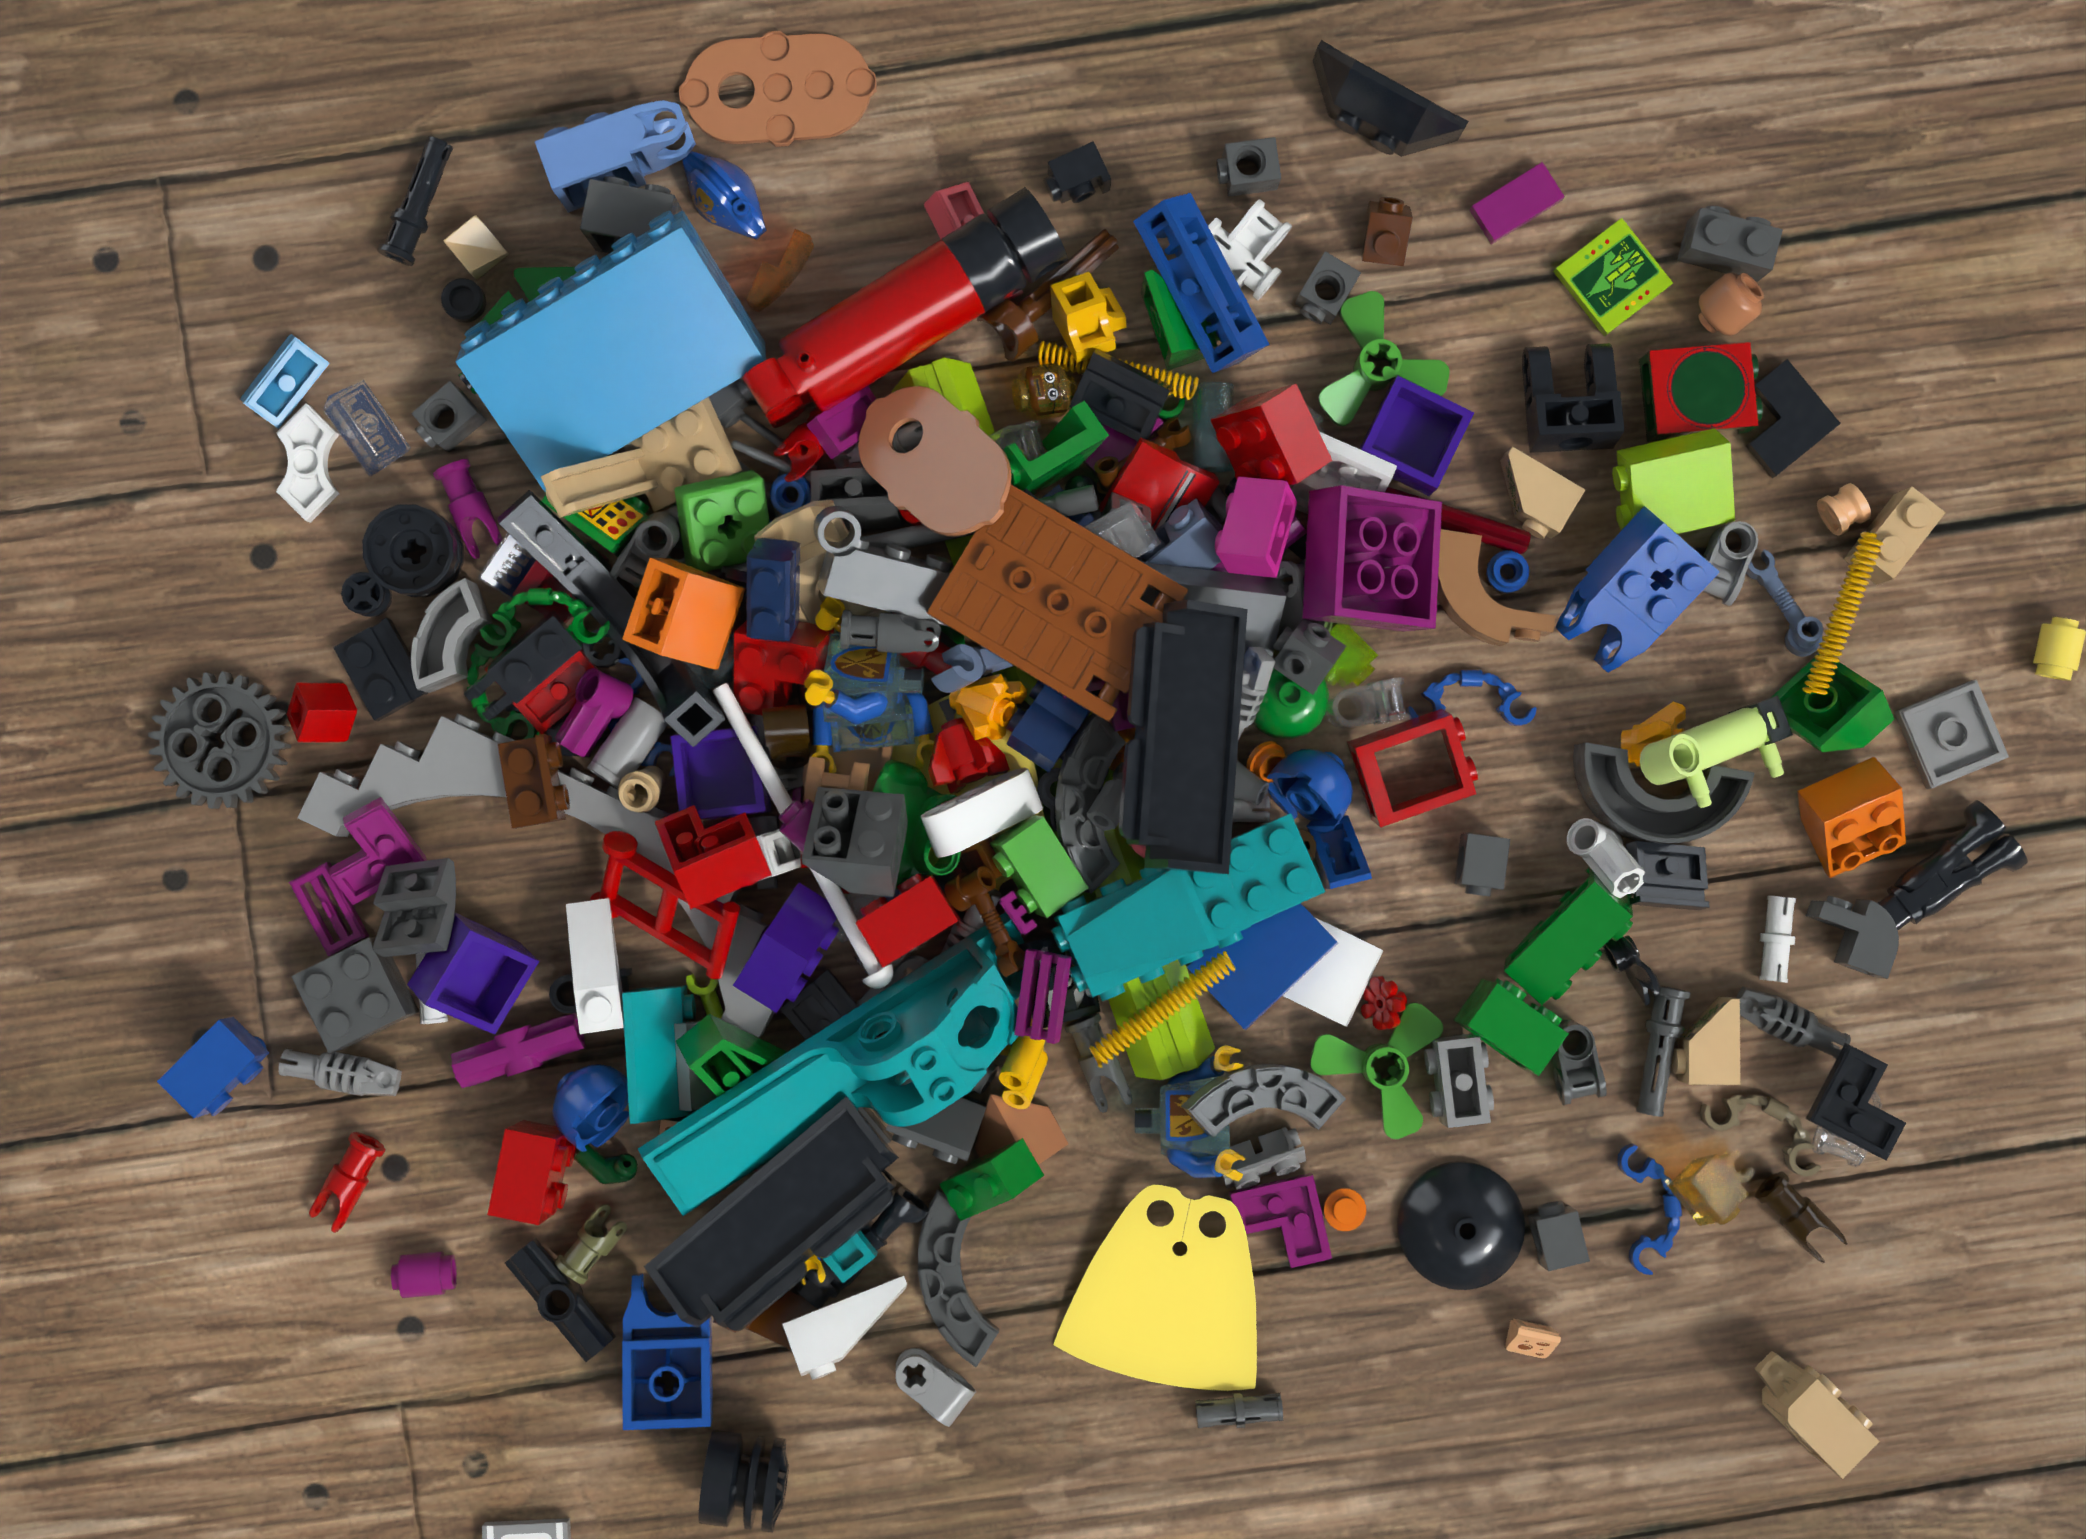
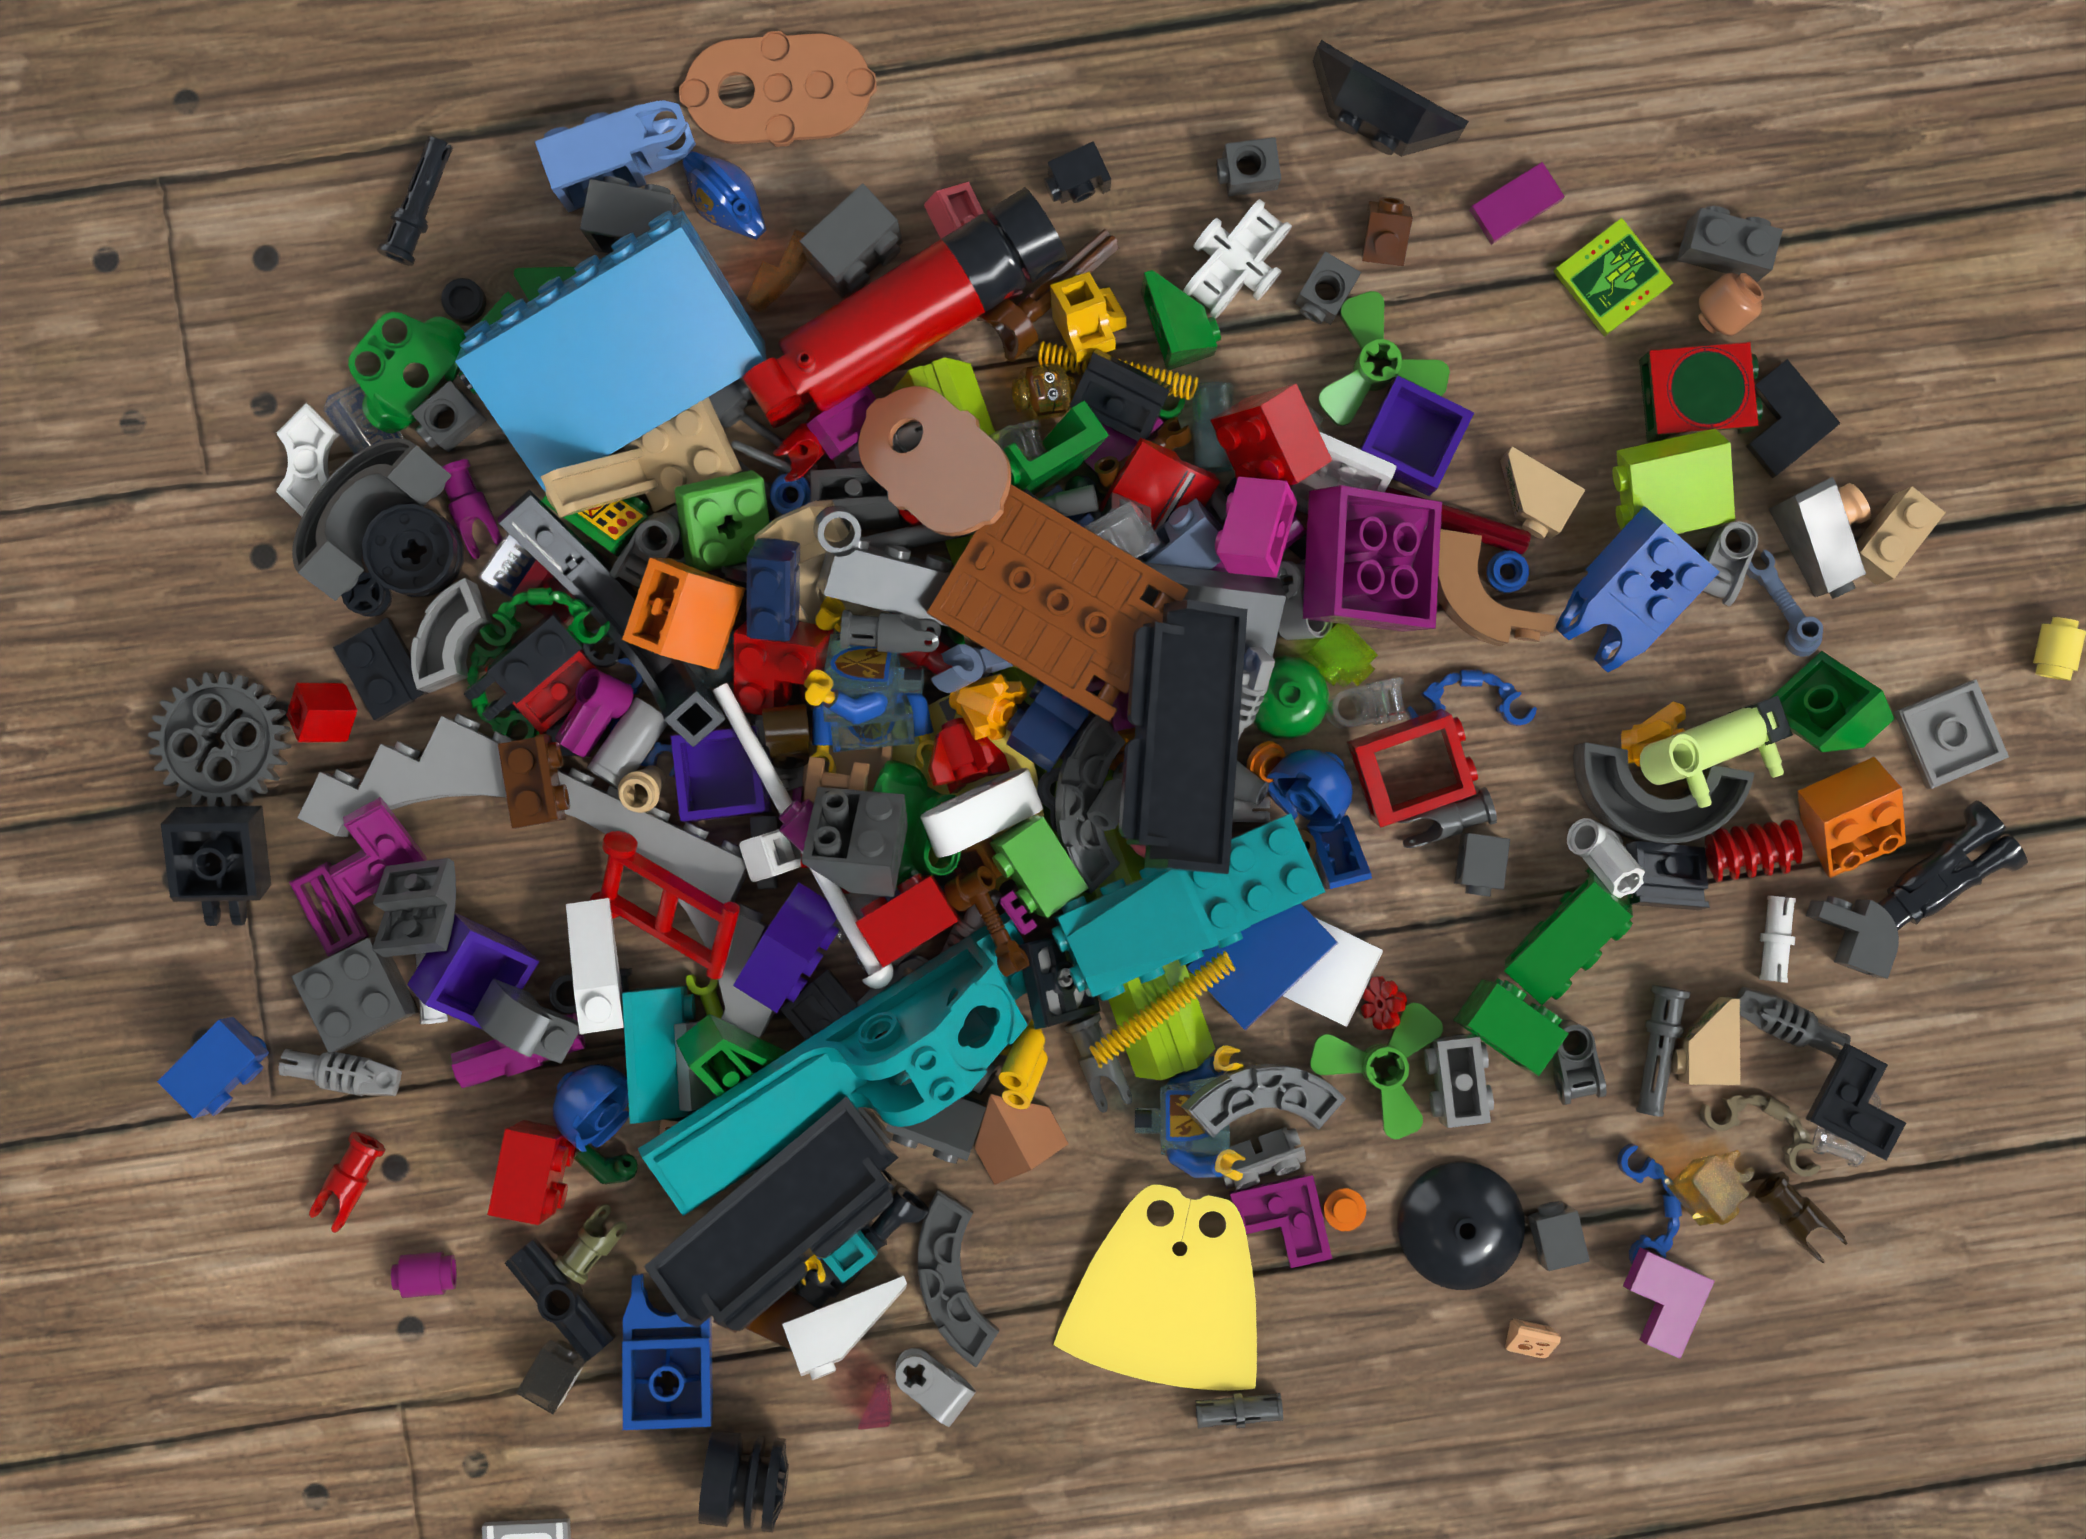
(217, 858): none -> black hinge
(284, 381): dark azure slope -> none
(331, 531): none -> dark grey brick
(387, 396): none -> green piece
(475, 247): tan slope -> none
(524, 1025): none -> dark grey brick
(552, 1375): none -> clear smoke brick
(711, 859): red brick -> none
(853, 241): none -> dark grey brick
(879, 1407): none -> clear pink slope
(991, 1179): green brick -> none
(1027, 994): magenta tile -> none
(1201, 281): blue brick -> none
(1307, 654): dark grey brick -> none
(1453, 818): none -> dark grey piece
(1572, 422): black brick -> none
(1625, 956): black plate -> none
(1678, 1299): none -> tile
(1752, 848): none -> red piece
(1815, 1413): tan hinge -> none
(1820, 538): none -> slope
(1843, 610): yellow piece -> none

